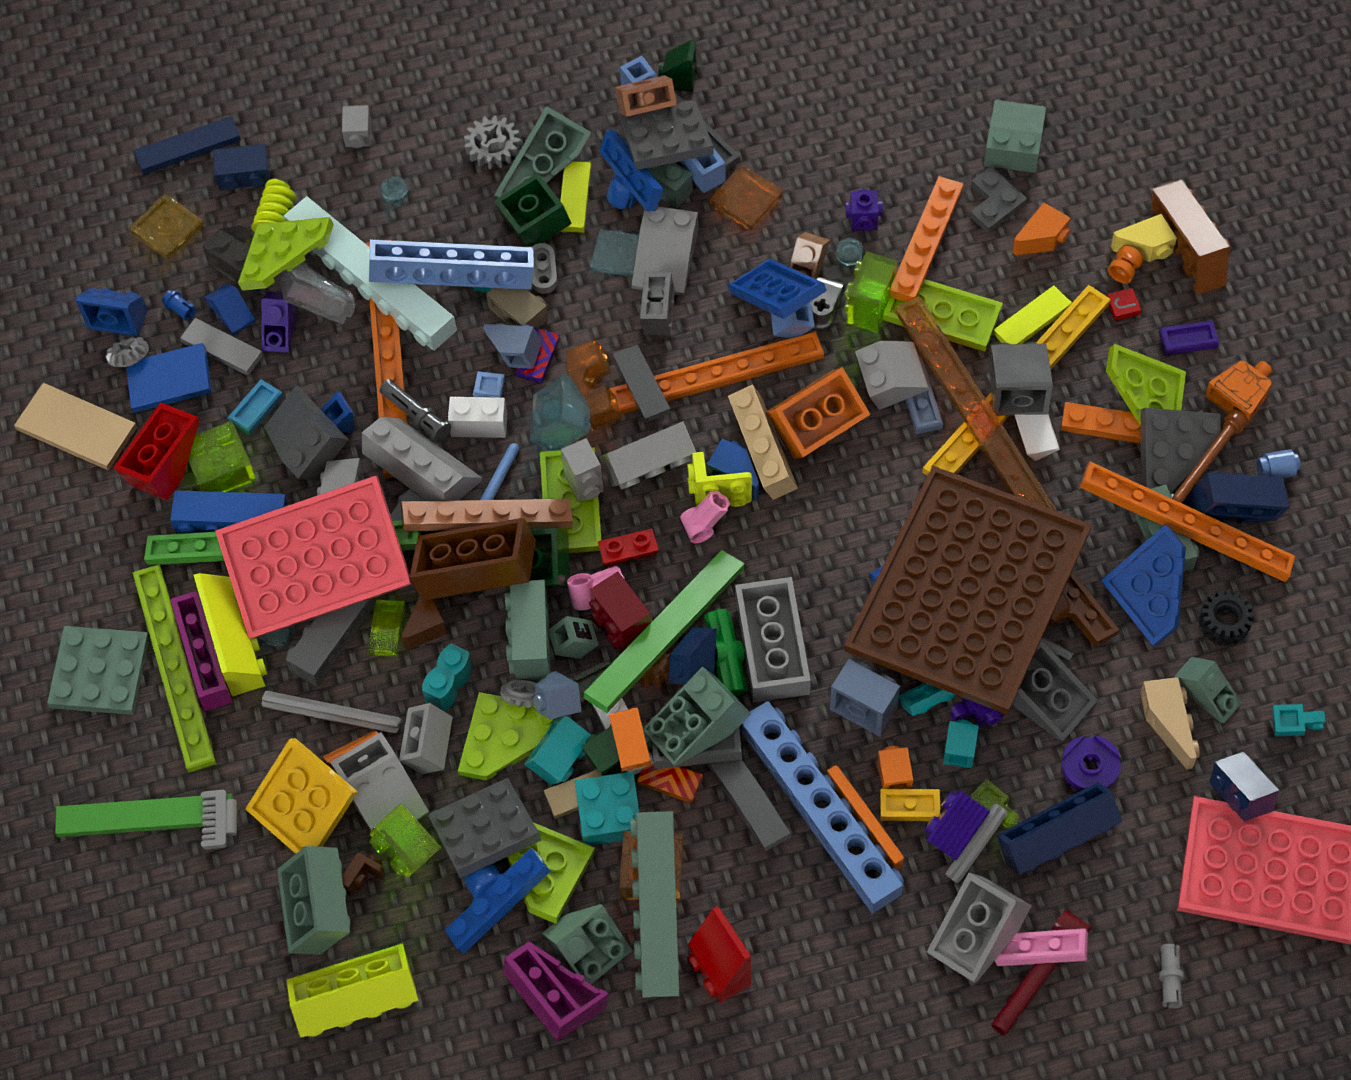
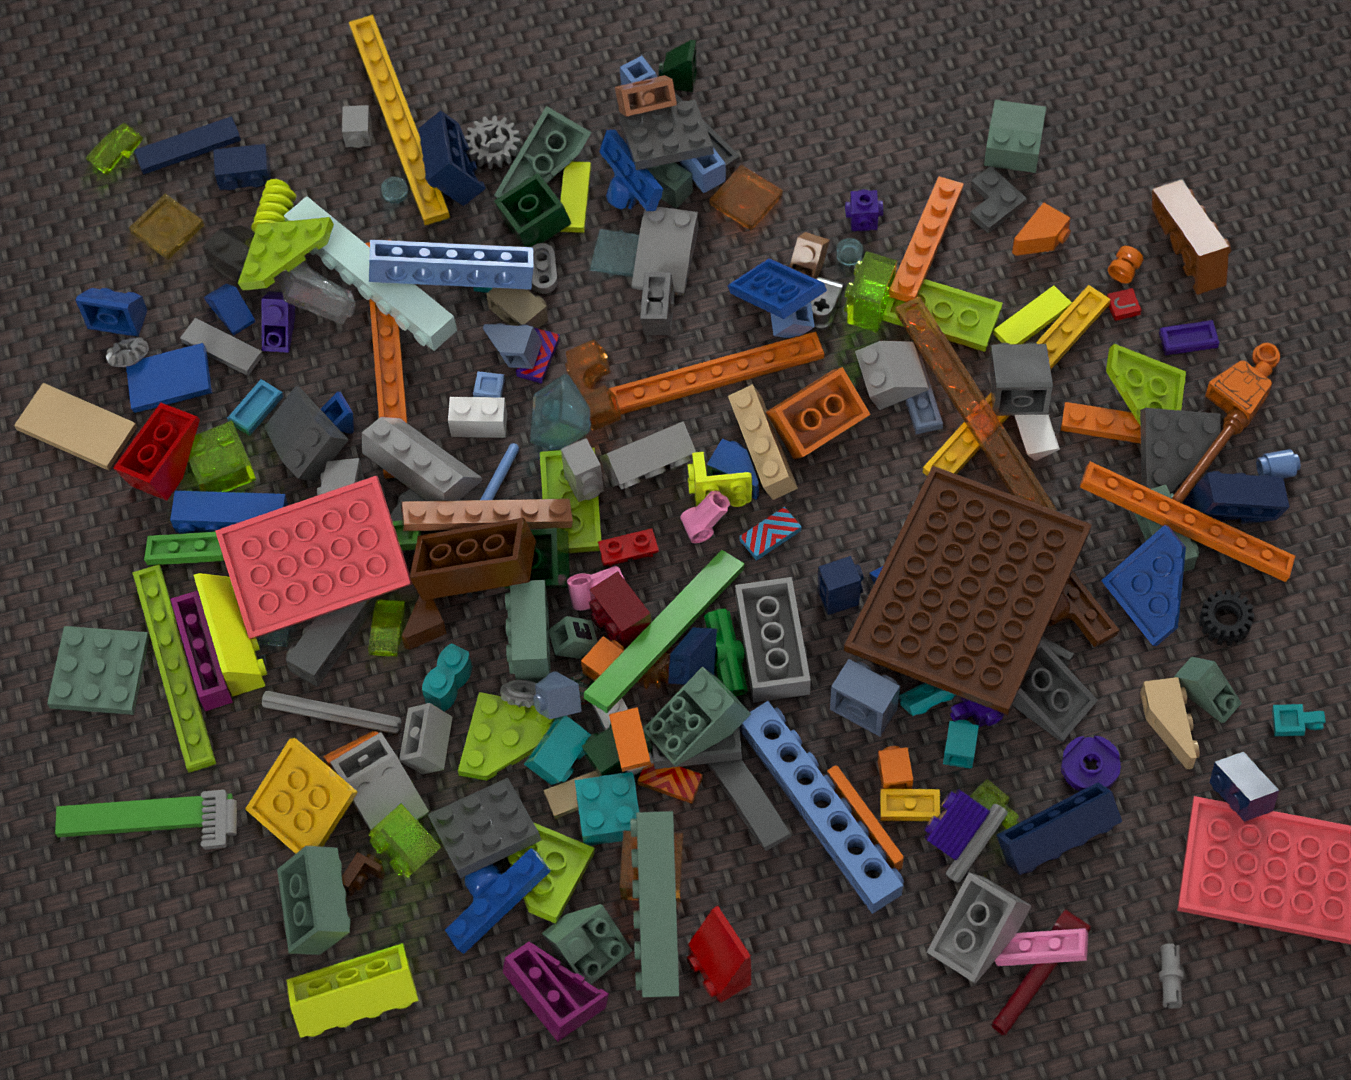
(111, 148): none -> clear neon green slope
(174, 301): blue pin -> none
(397, 118): none -> yellow plate
(423, 417): dark grey pin -> none
(446, 159): none -> dark blue wedge
(601, 657): none -> orange brick
(641, 383): dark grey tile -> none
(770, 533): none -> tile
(840, 585): none -> dark blue brick
(1150, 237): light yellow slope -> none
(1268, 353): none -> orange plate

